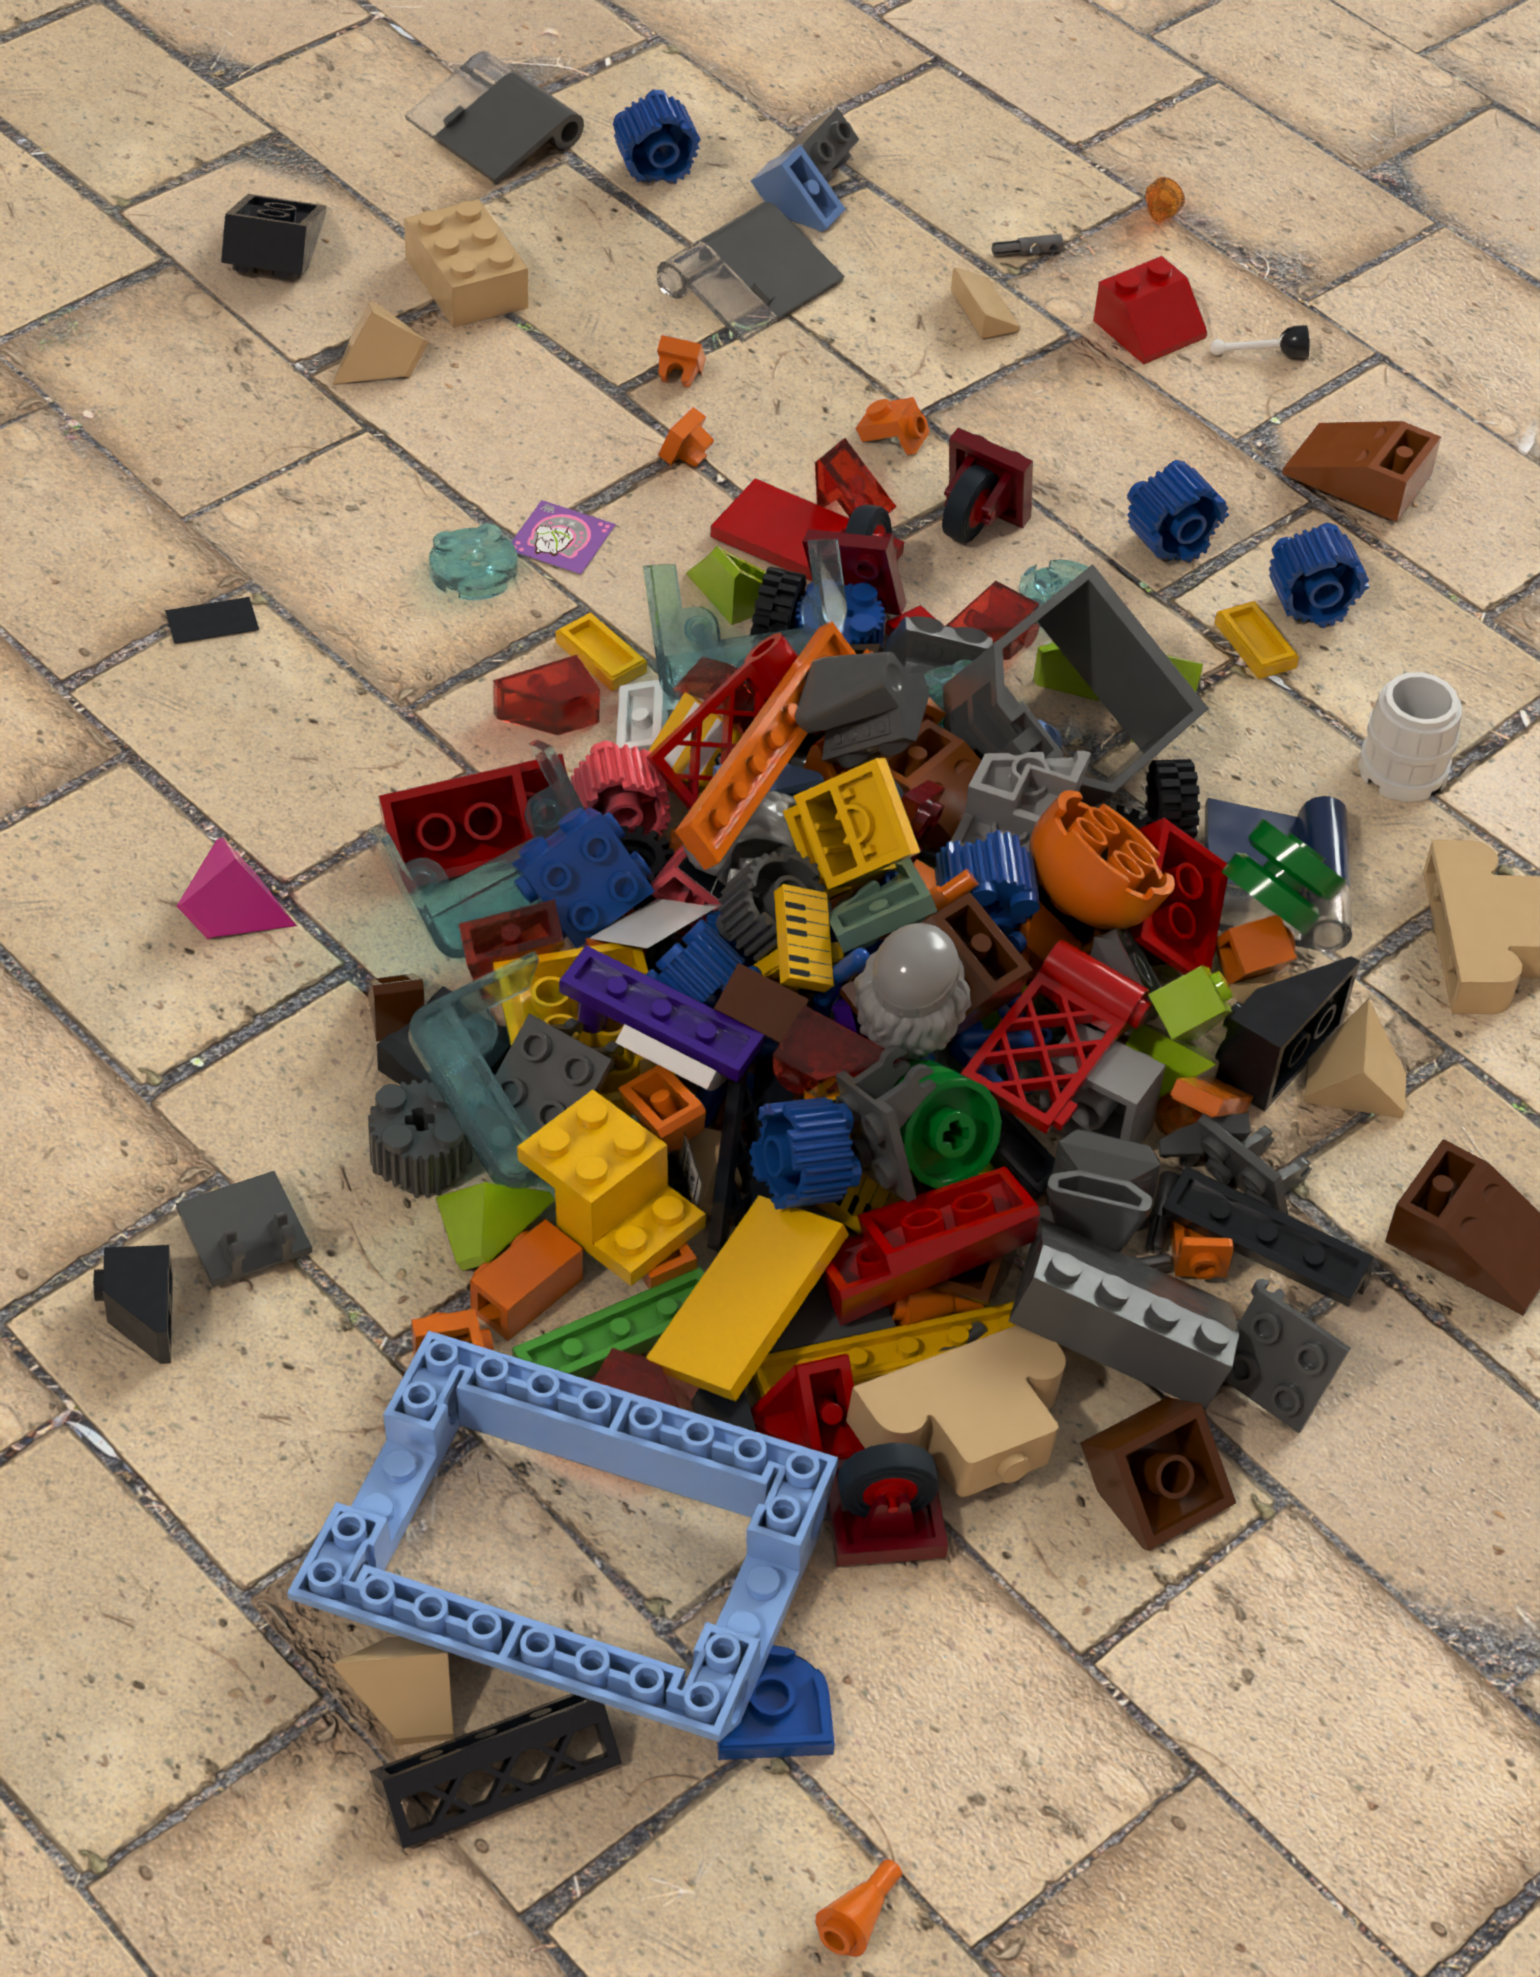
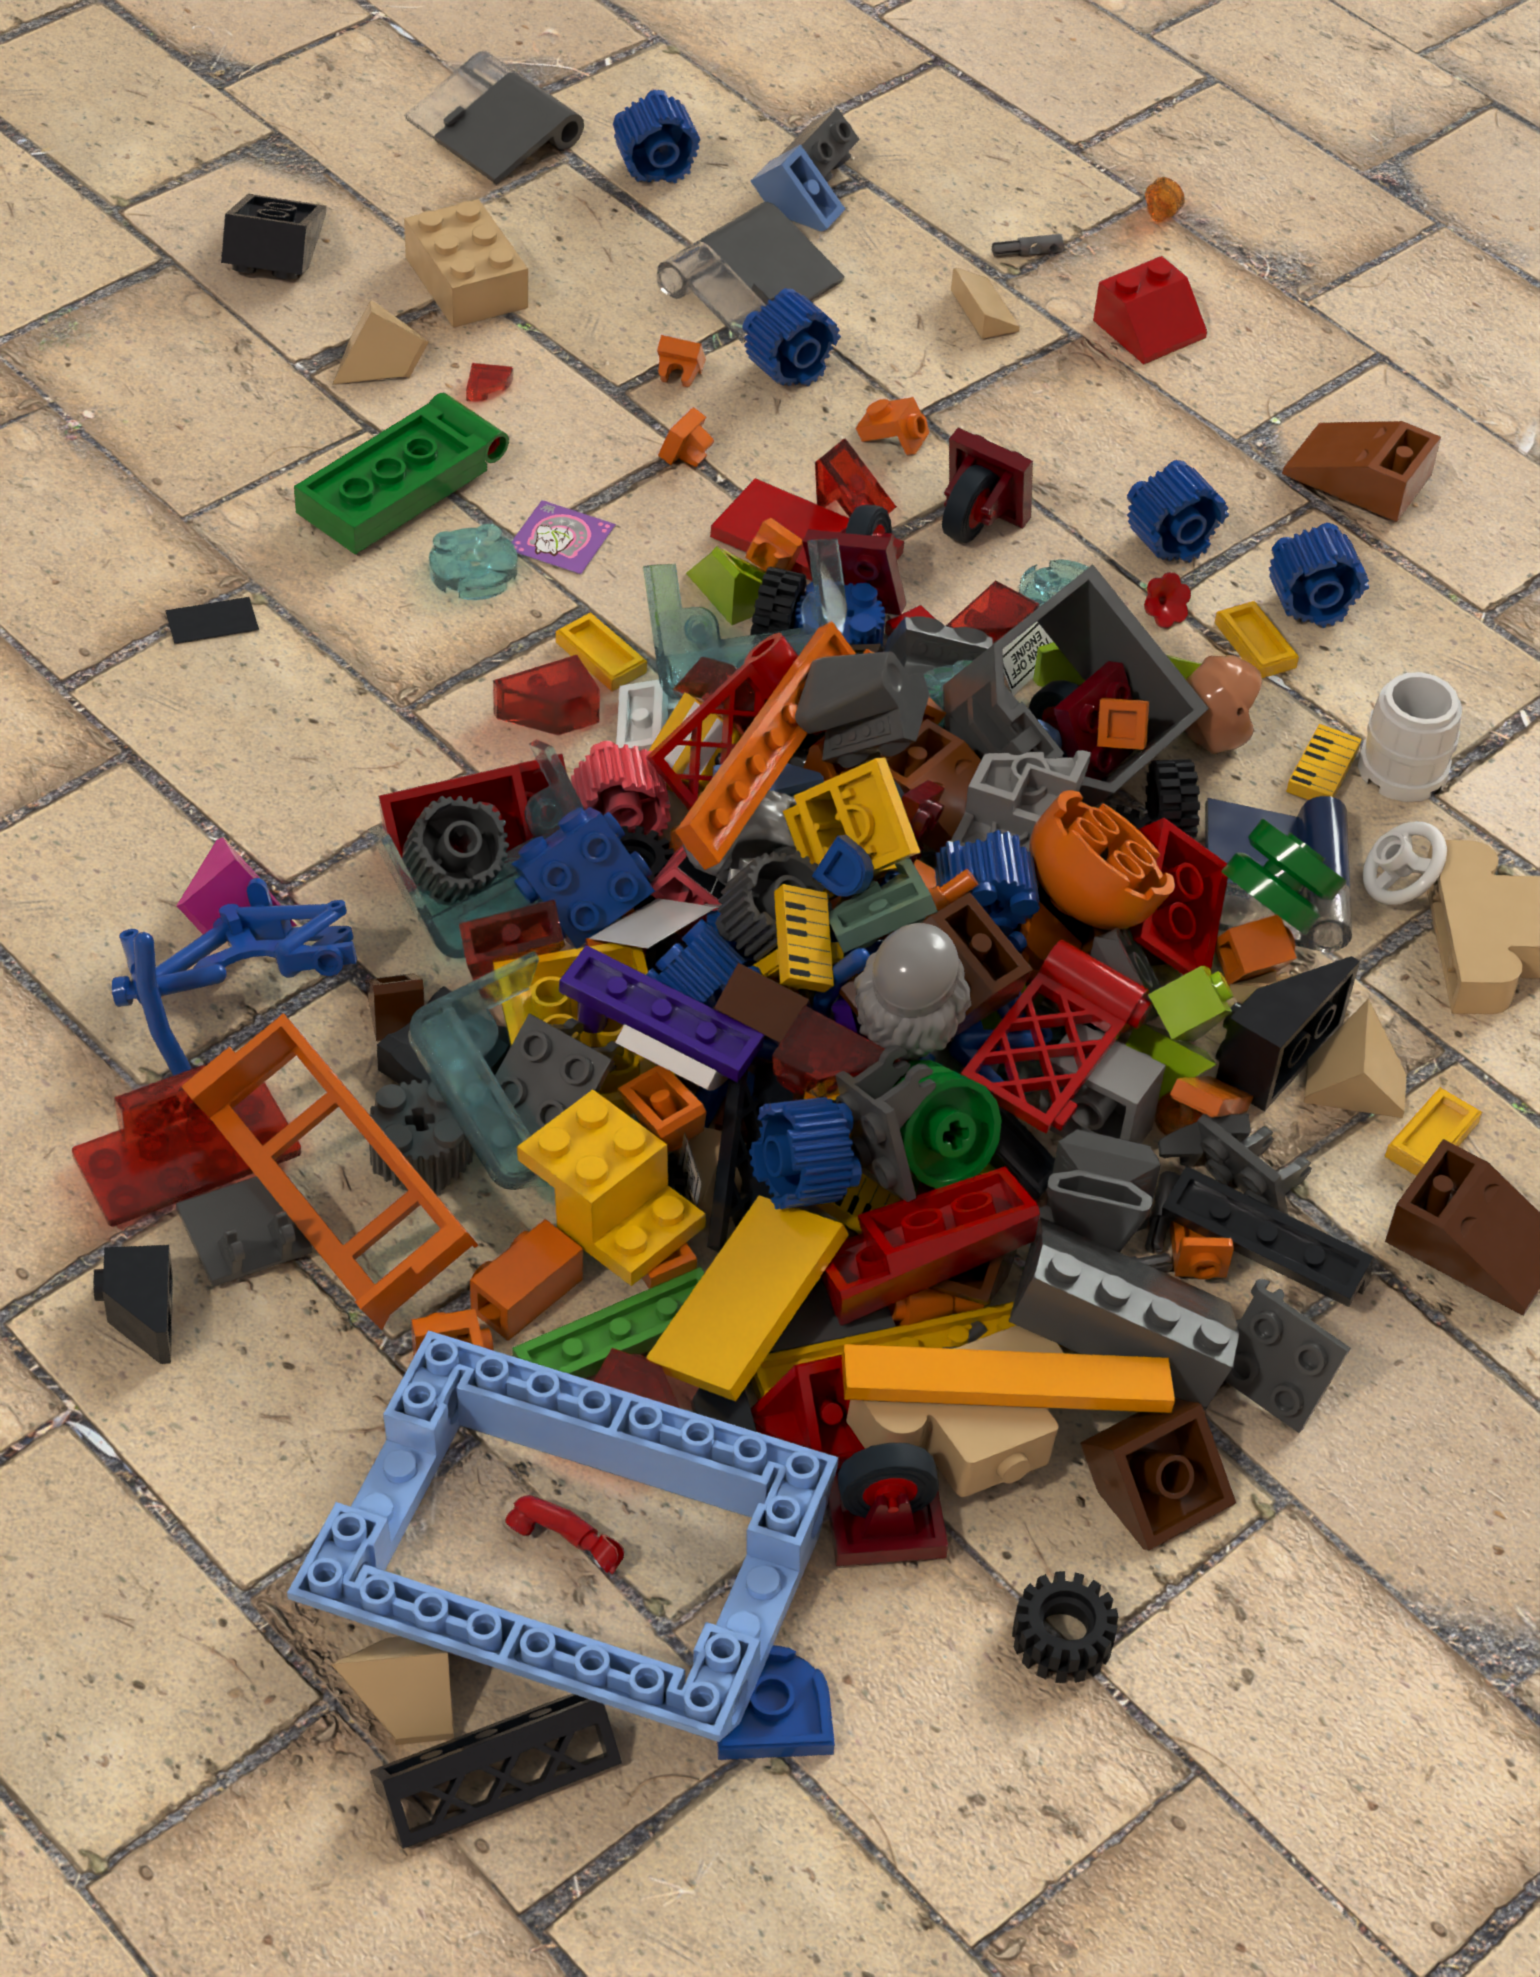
(169, 1149): none -> clear red bracket
(235, 1076): none -> orange piece
(249, 933): none -> blue piece
(399, 473): none -> green hinge
(442, 869): none -> dark grey brick
(486, 380): none -> clear red tile
(487, 1218): lime slope -> none
(571, 1527): none -> red arm
(774, 547): none -> orange tile
(790, 338): none -> blue brick
(845, 868): none -> blue tile
(850, 1920): orange cone -> none
(1007, 1378): none -> light orange tile
(1020, 656): none -> white sticker
(1071, 1600): none -> black tyre
(1076, 715): none -> dark red plate
(1123, 723): none -> orange tile
(1167, 600): none -> red plant
(1229, 690): none -> nougat piece
(1293, 343): hinge -> none
(1324, 763): none -> yellow tile
(1395, 856): none -> white piece
(1439, 1119): none -> yellow tile

